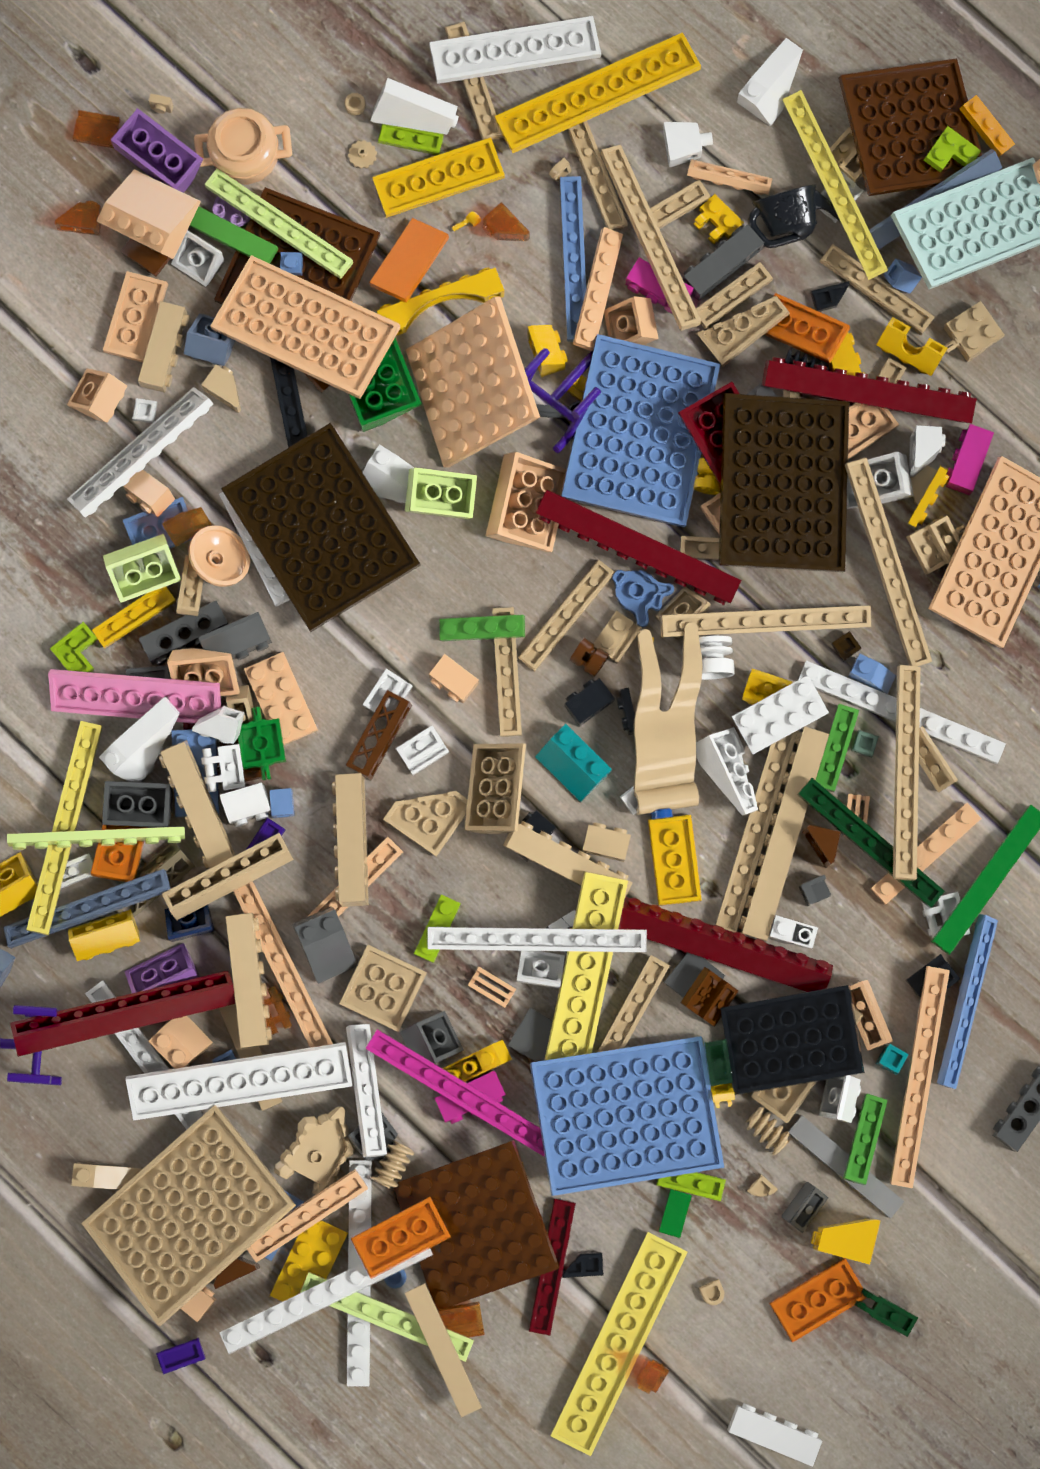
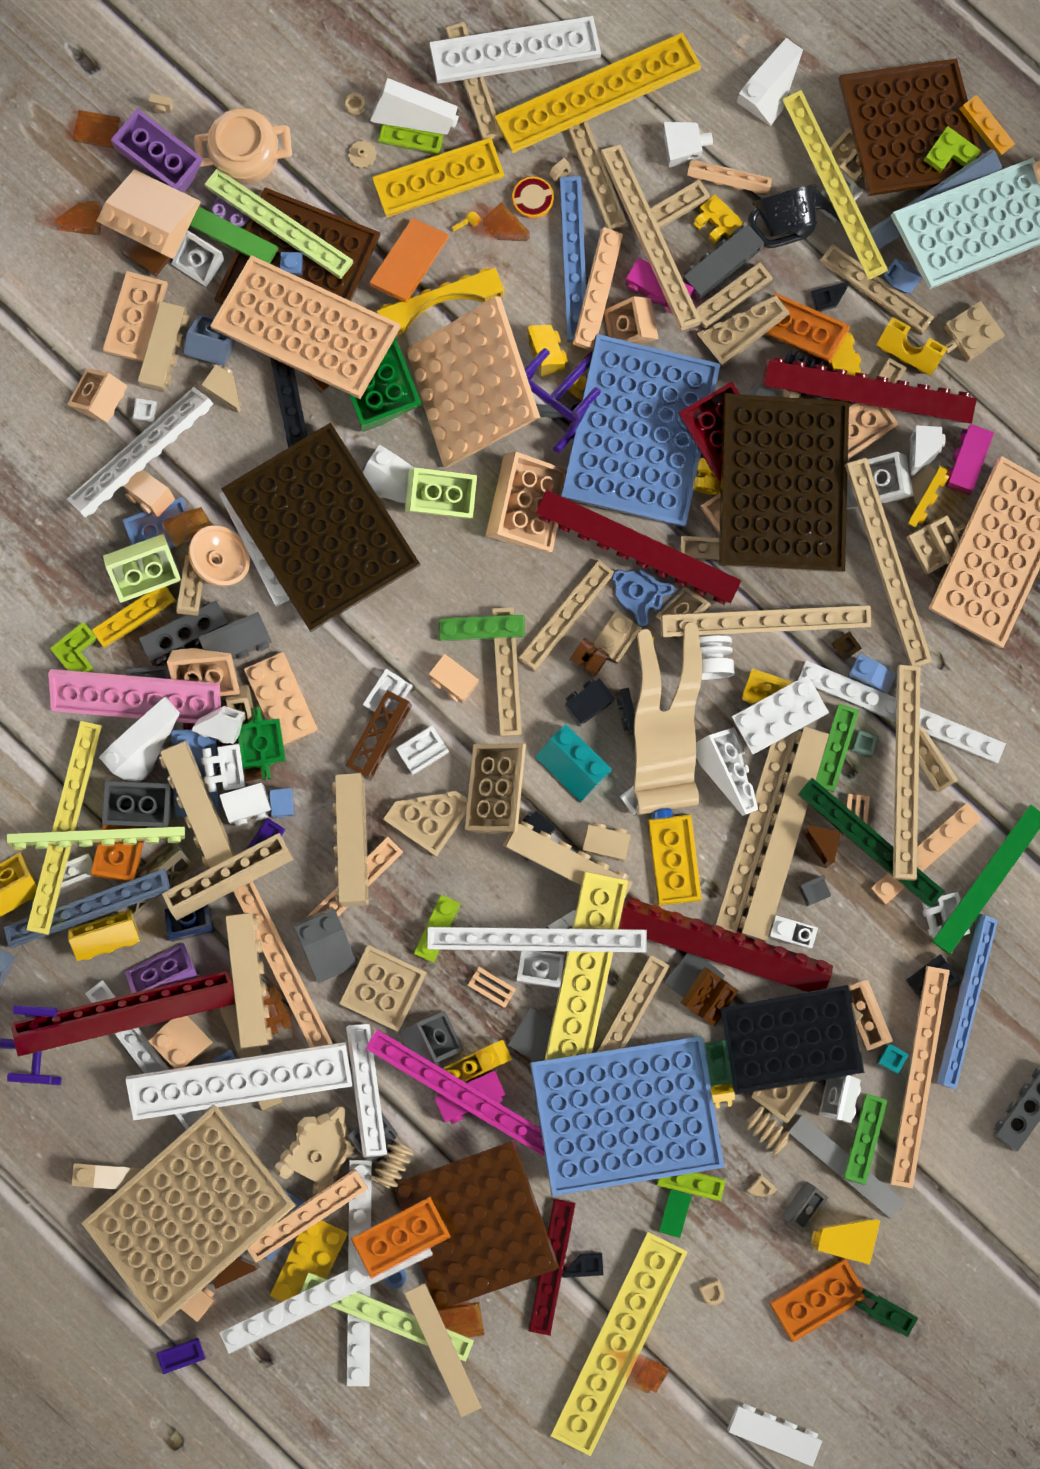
(533, 197): none -> tile

